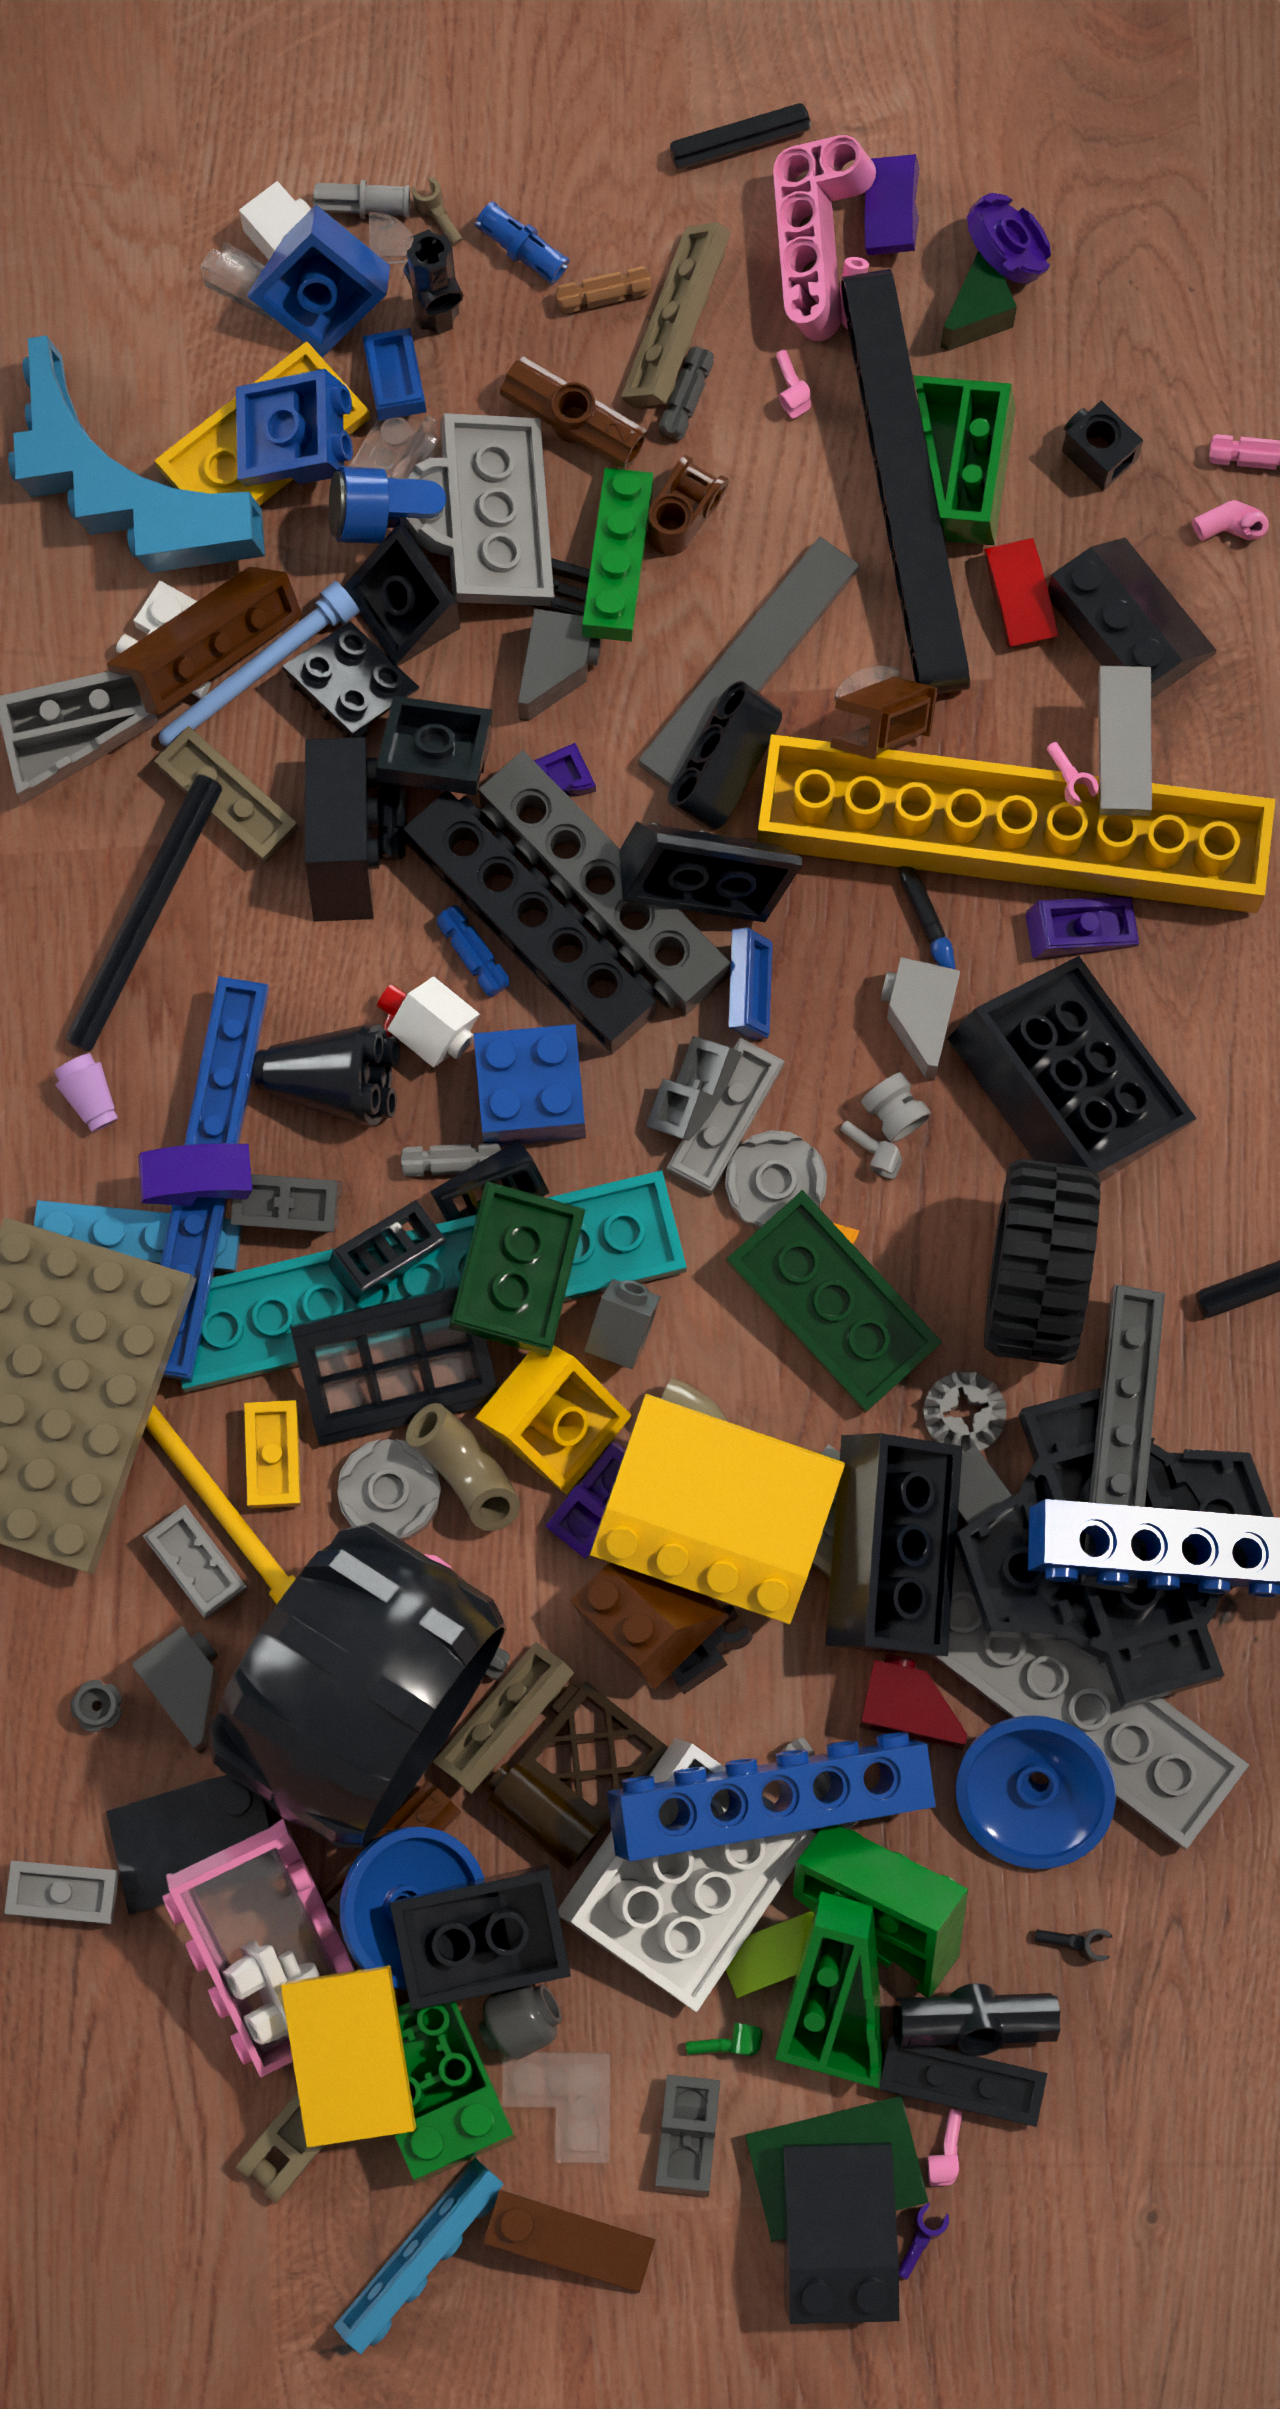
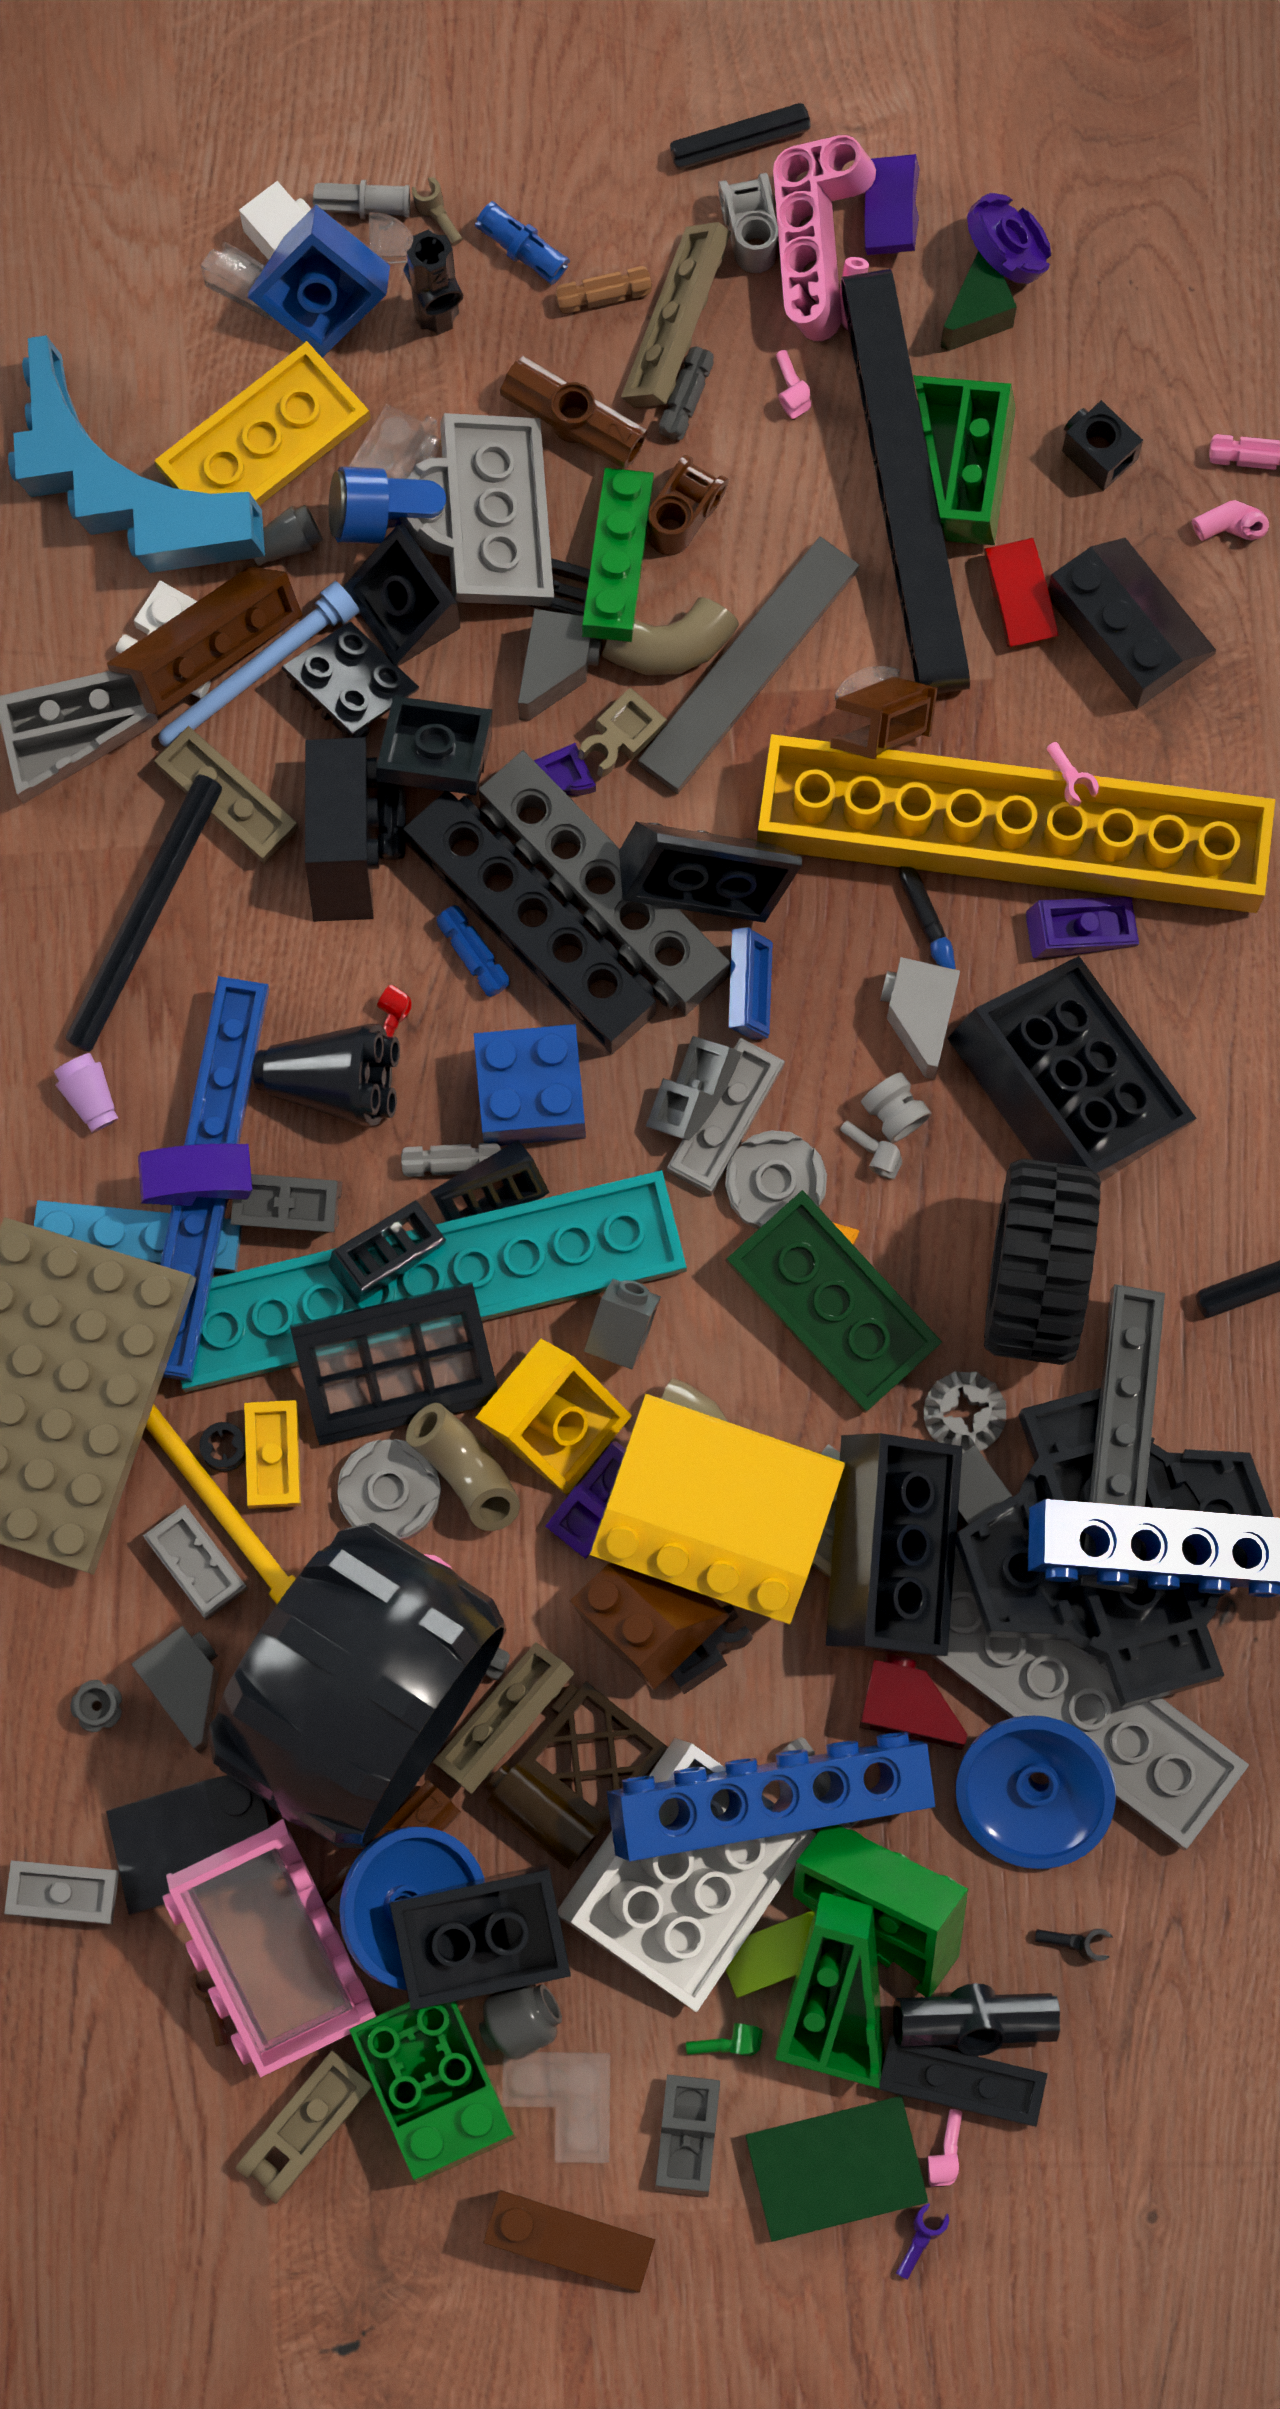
(208, 1451): none -> black bush
(217, 2023): none -> reddish brown hand
(265, 1973): white hips -> none
(290, 535): none -> dark grey cone
(292, 428): blue plate -> none
(348, 2056): yellow tile -> none
(394, 374): blue tile -> none
(407, 2270): dark azure plate -> none
(434, 1022): white brick -> none
(517, 1268): dark green tile -> none
(625, 728): none -> dark tan plate
(675, 646): none -> dark tan cylinder
(724, 756): black beam -> none
(750, 215): none -> light grey piece
(840, 2233): black slope -> none
(1125, 741): light grey tile -> none

